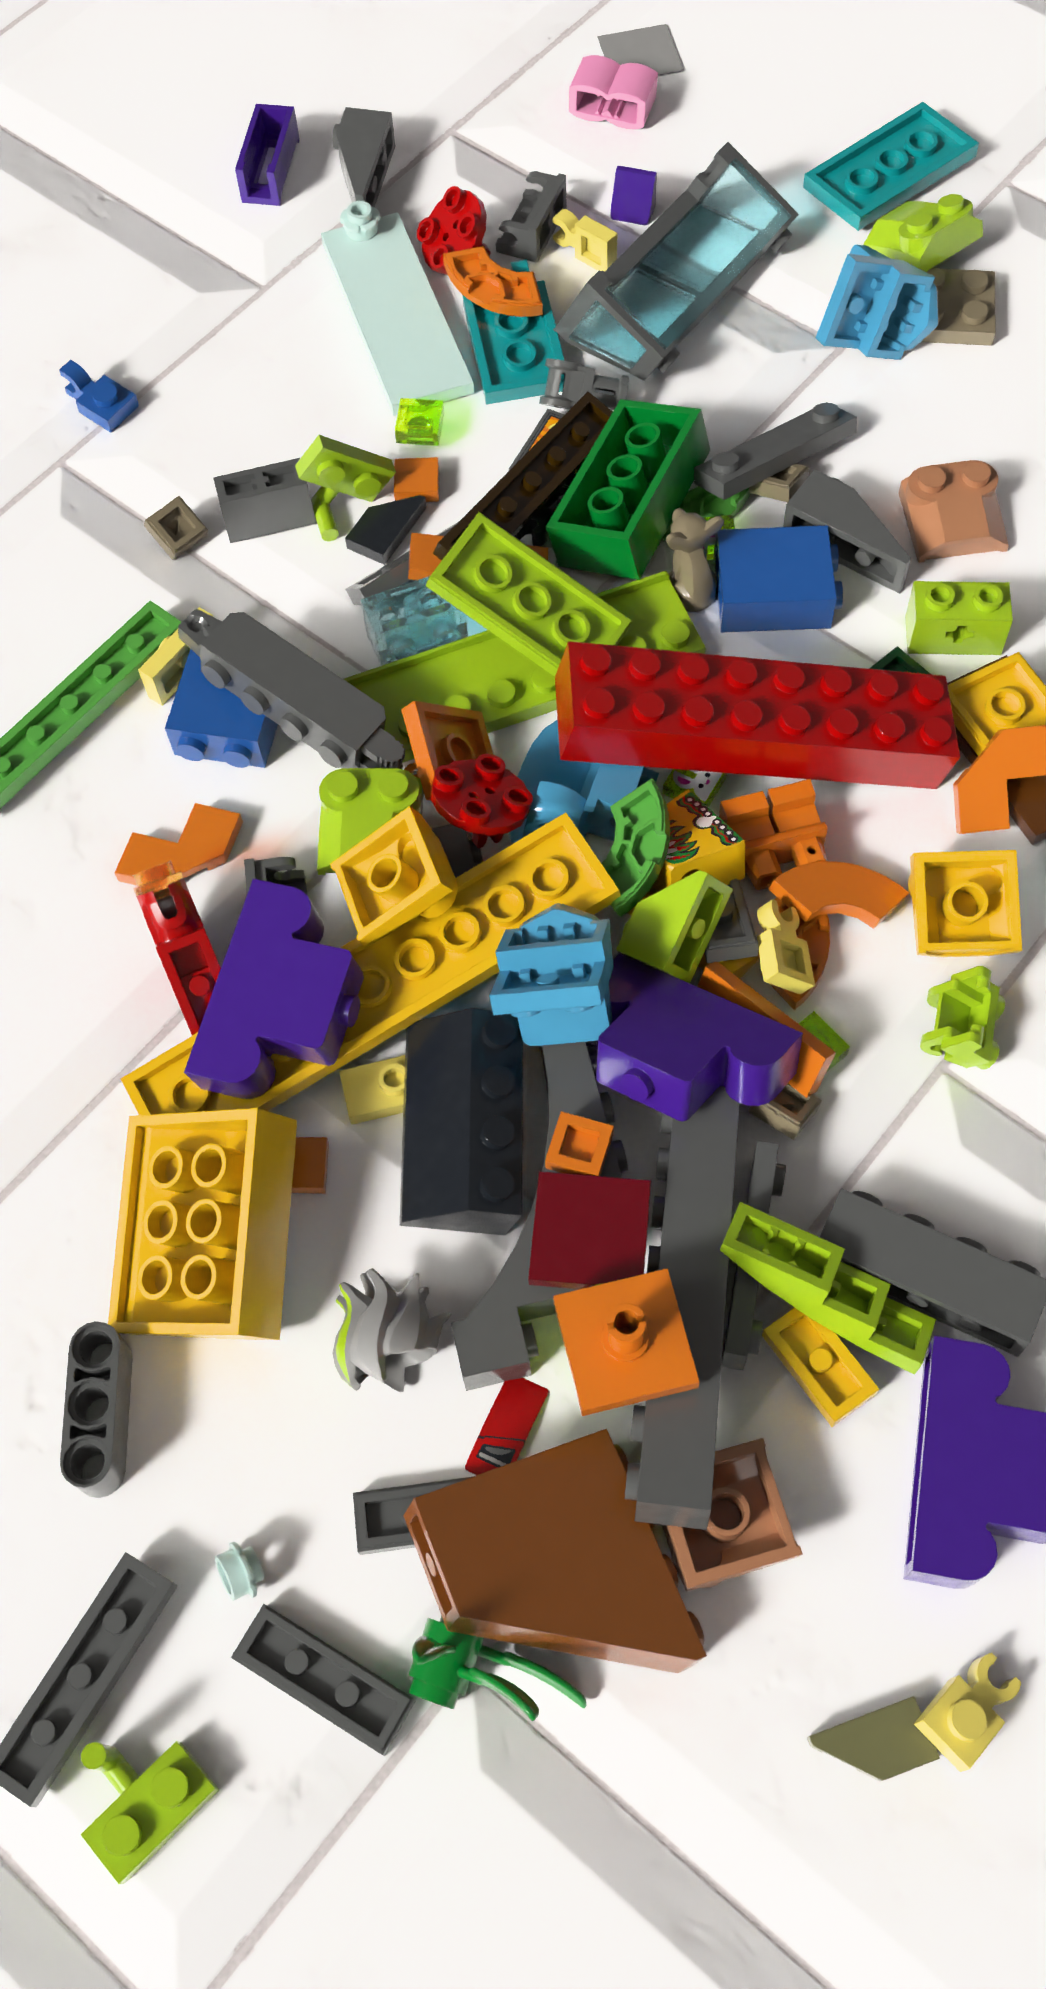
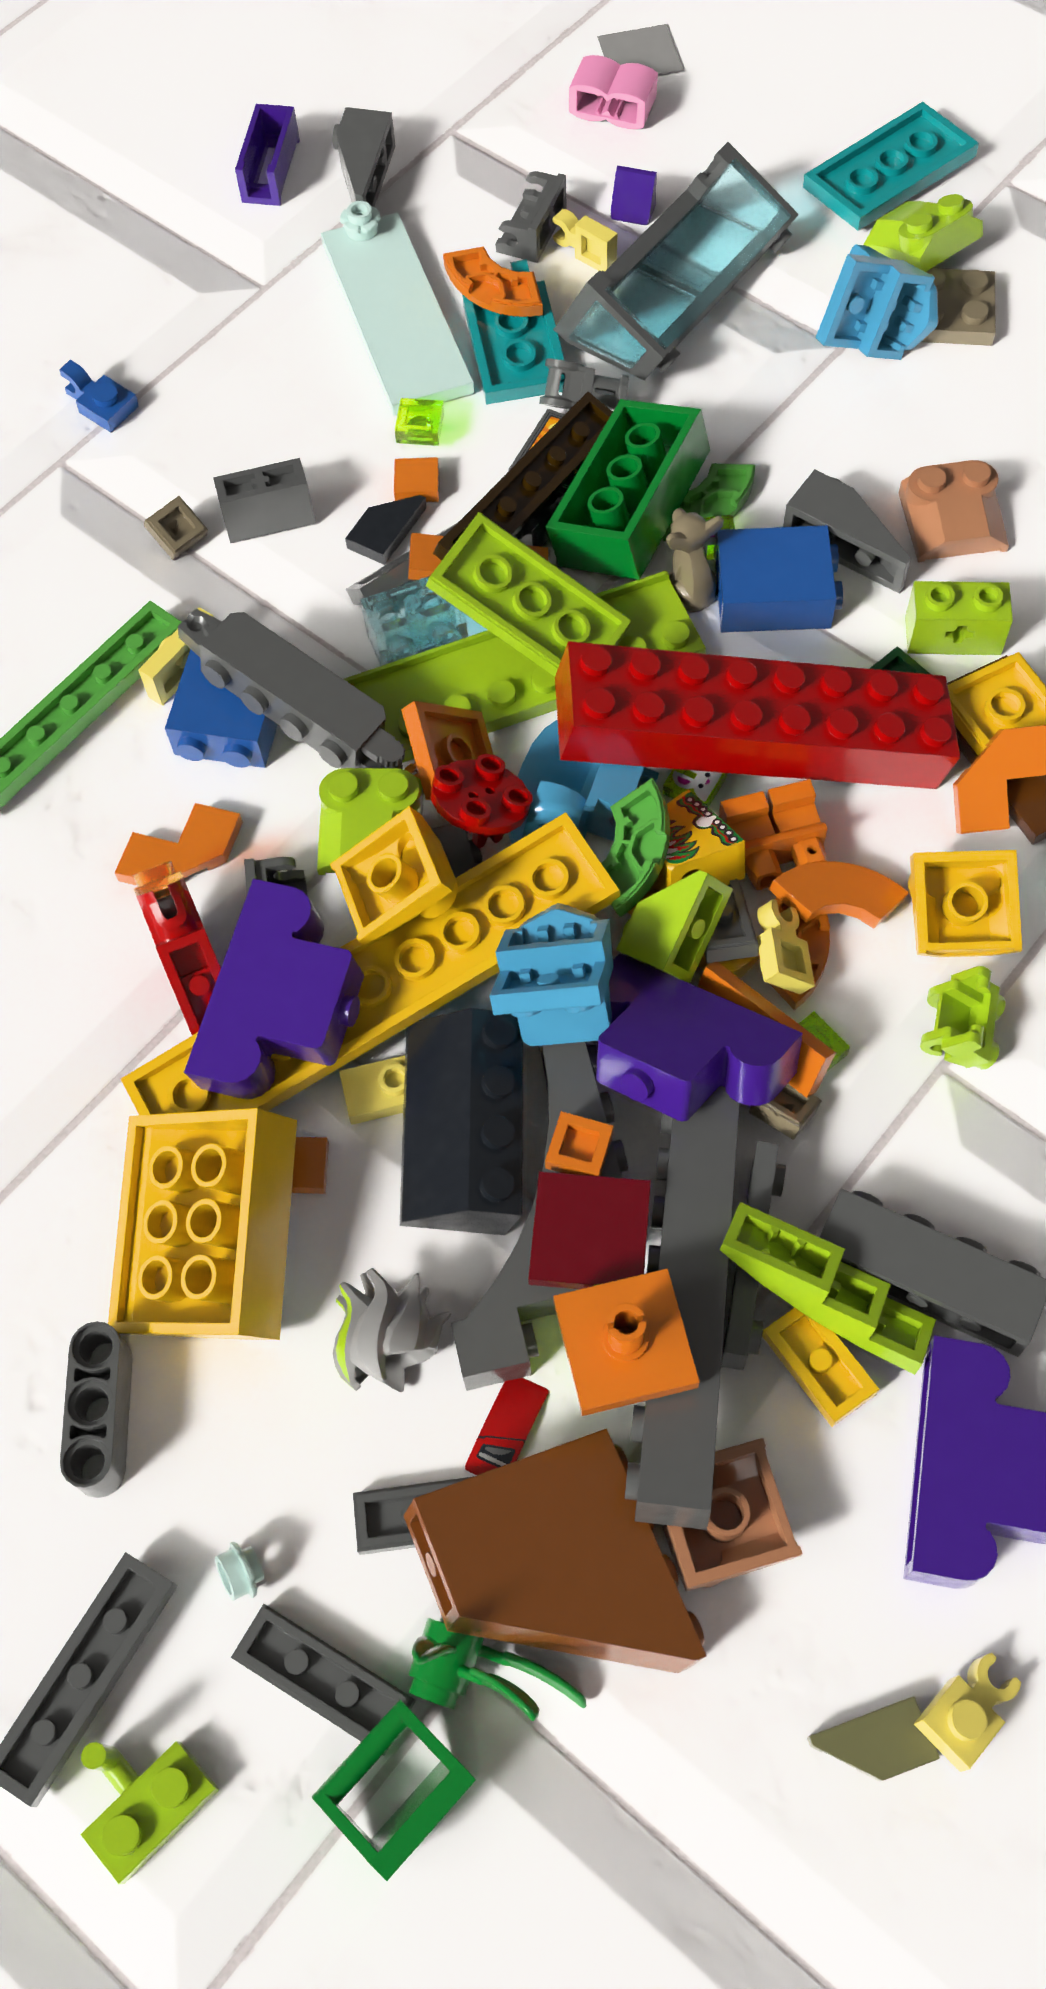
(344, 470): lime plate -> none
(419, 1811): none -> green tile
(452, 226): red plate -> none
(775, 450): dark grey plate -> none
(782, 484): dark tan tile -> none

